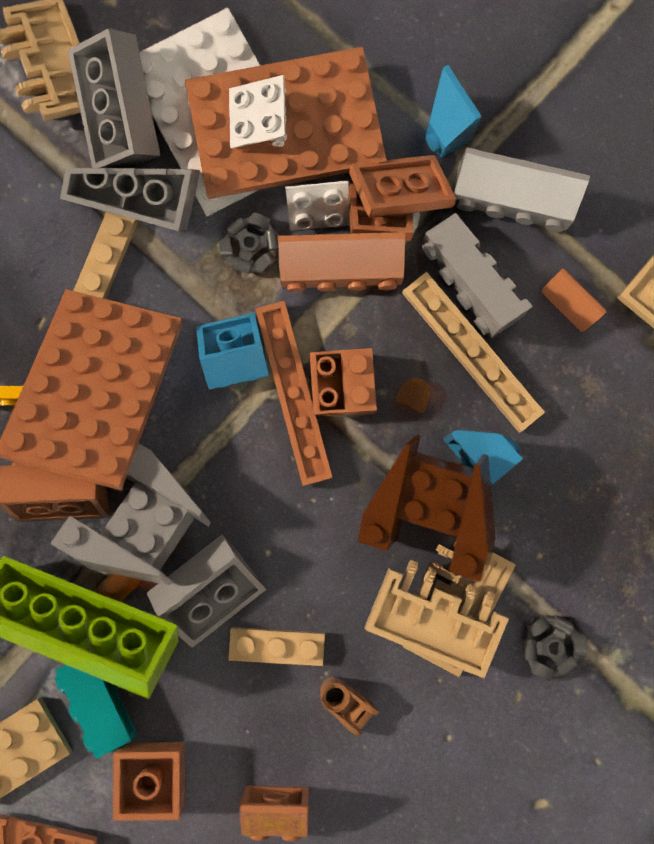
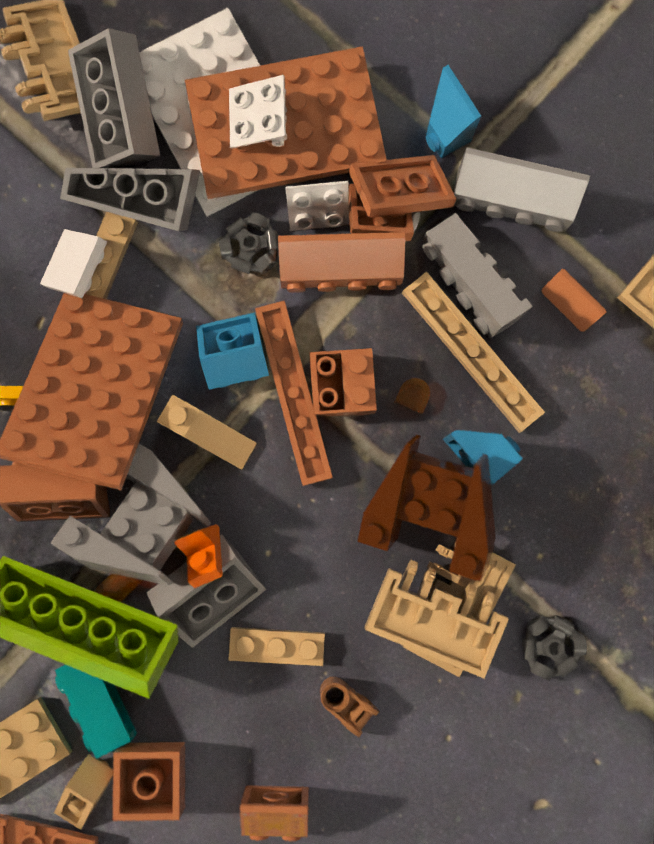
(74, 263): none -> white tile
(84, 791): none -> tan slope
(203, 555): none -> orange slope
(206, 432): none -> tan slope

